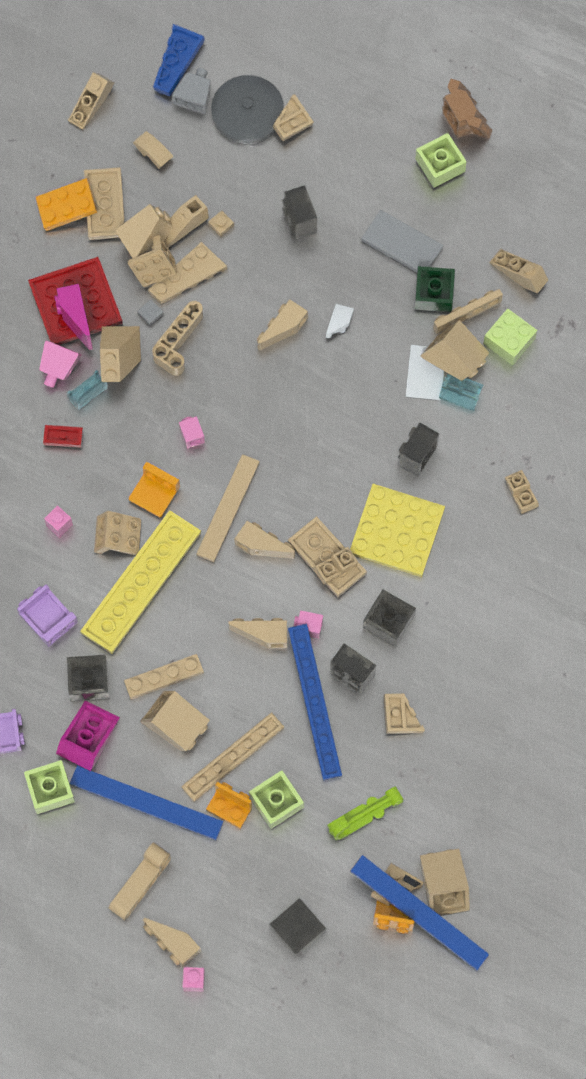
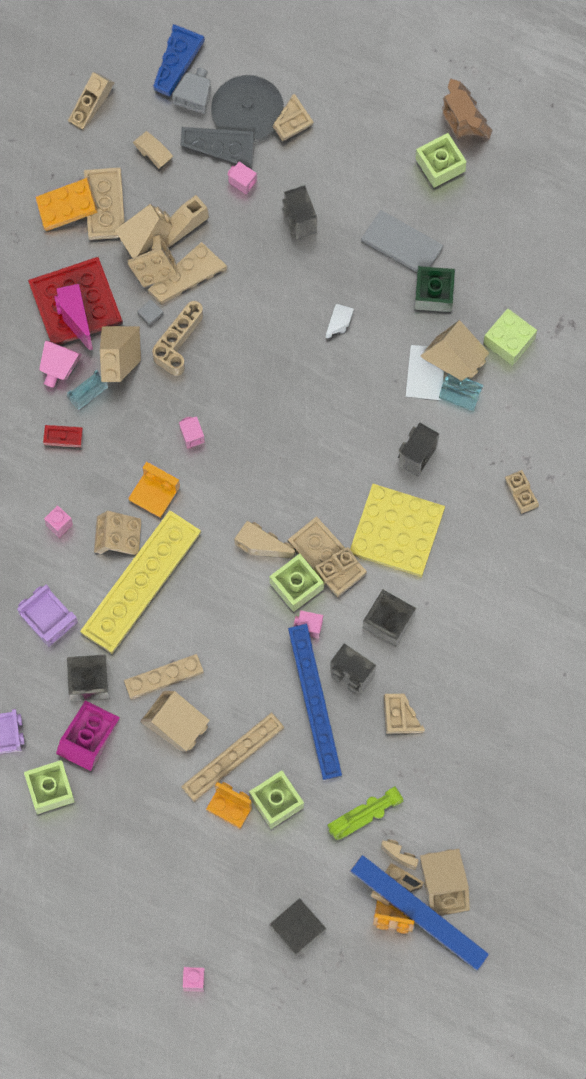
(140, 882): tan beam -> none
(146, 803): blue tile -> none
(178, 943): tan slope -> none
(221, 223): tan plate -> none
(225, 144): none -> dark grey wing
(228, 508): tan tile -> none
(242, 177): none -> bright pink brick
(266, 633): tan slope -> none
(288, 322): tan slope -> none
(296, 582): none -> yellowish green brick
(393, 850): none -> tan slope
(473, 308): tan plate -> none
(524, 272): tan slope -> none

